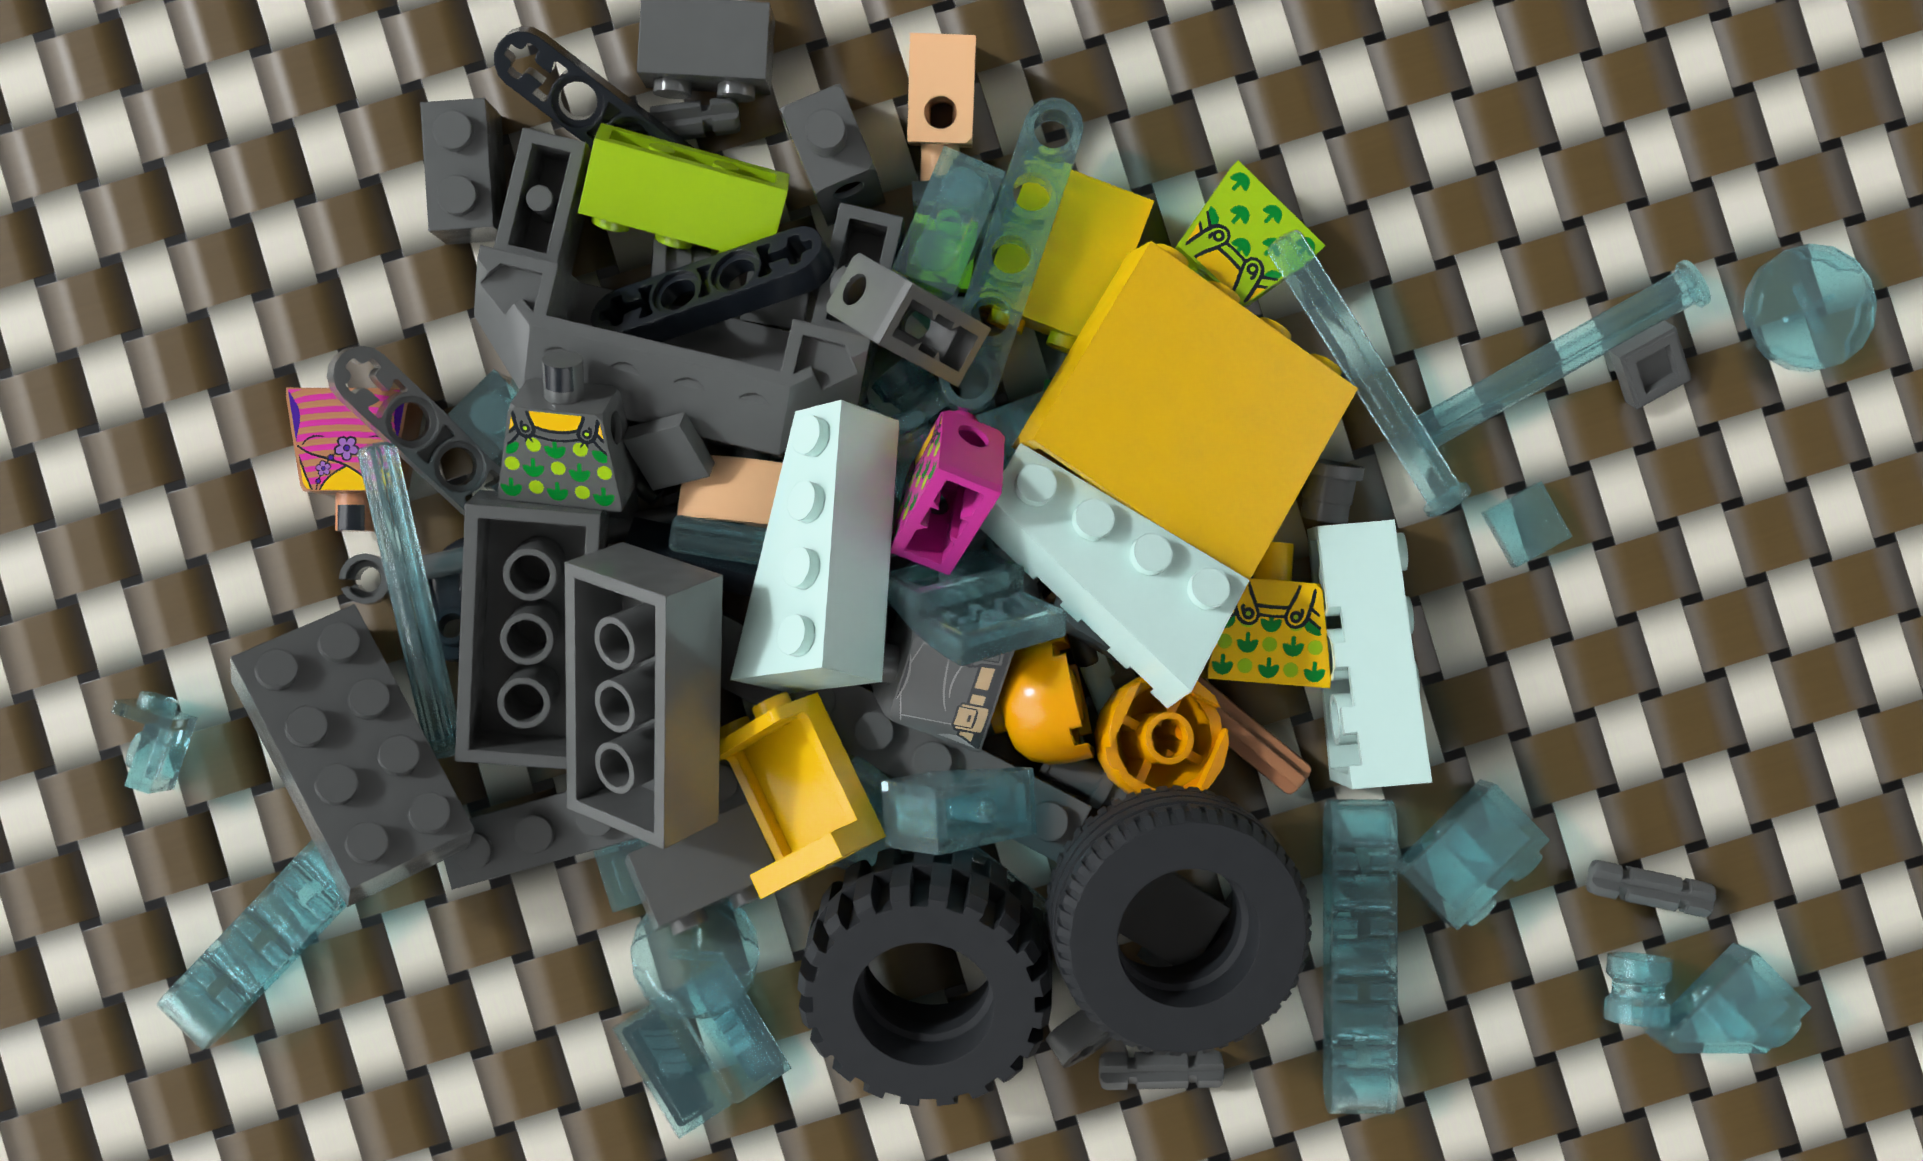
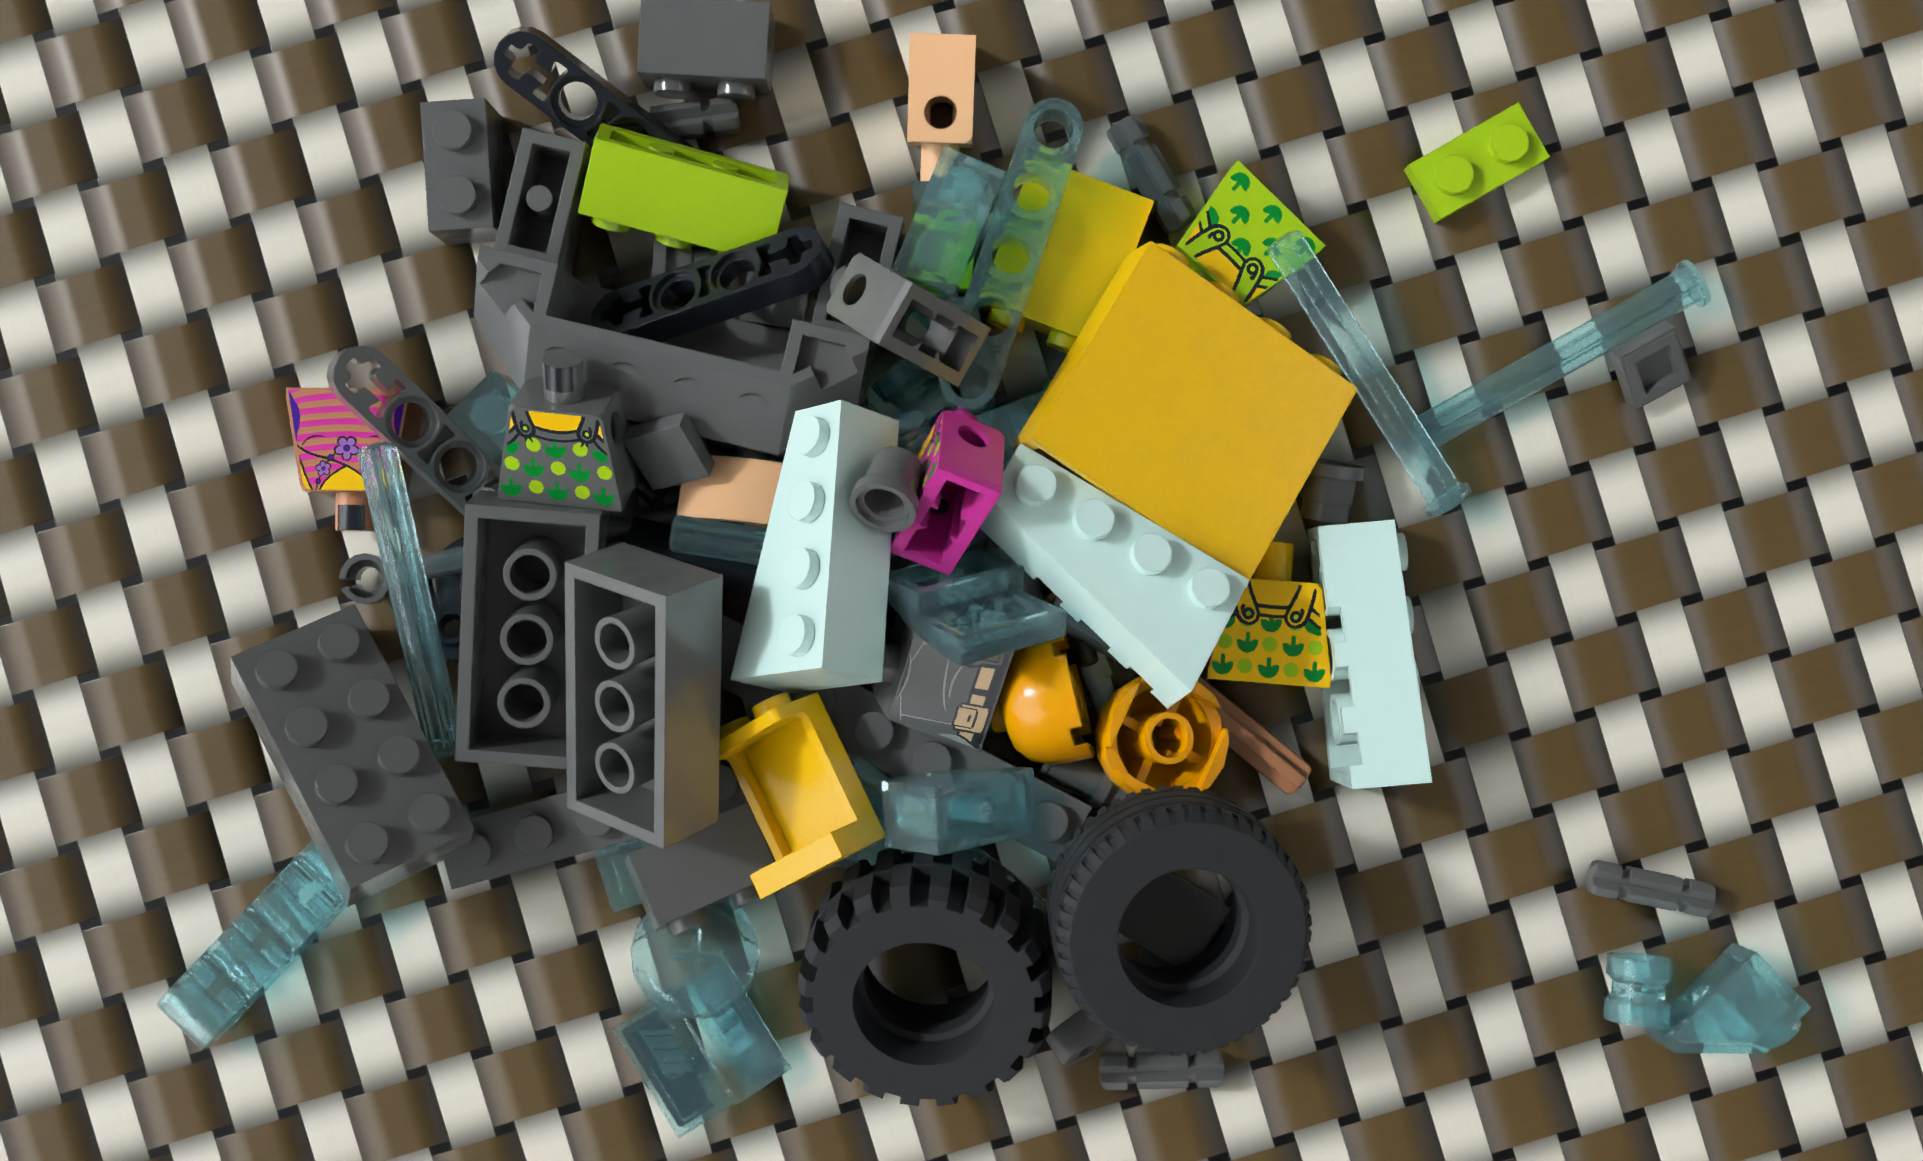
(160, 748): clear light blue bracket -> none
(832, 151): dark grey torso -> none
(888, 491): none -> dark grey piece
(1151, 174): none -> dark grey axle
(1360, 956): clear light blue beam -> none
(1472, 855): clear light blue brick -> none
(1476, 163): none -> lime plate
(1526, 524): clear light blue tile -> none
(1810, 307): clear light blue tile -> none

